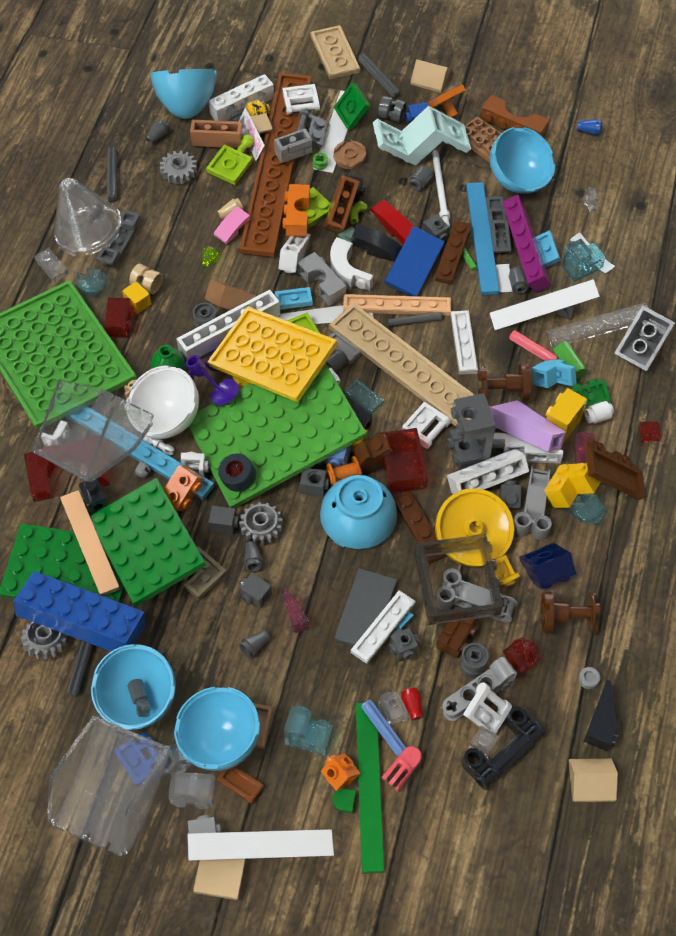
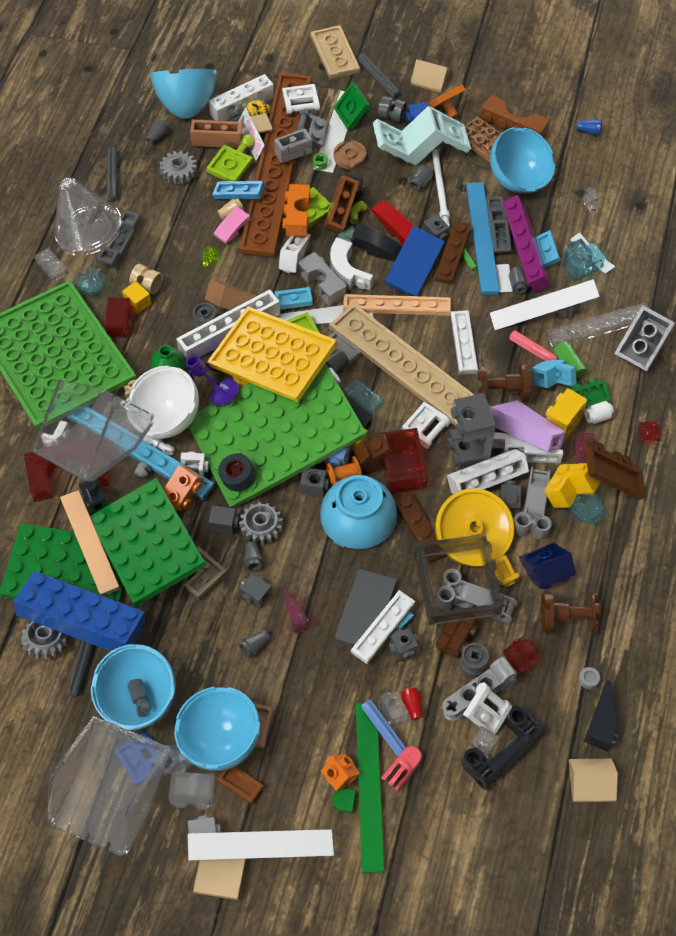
(238, 190): none -> dark azure plate
(307, 733): clear light blue brick -> none
(414, 319): dark grey bar -> none

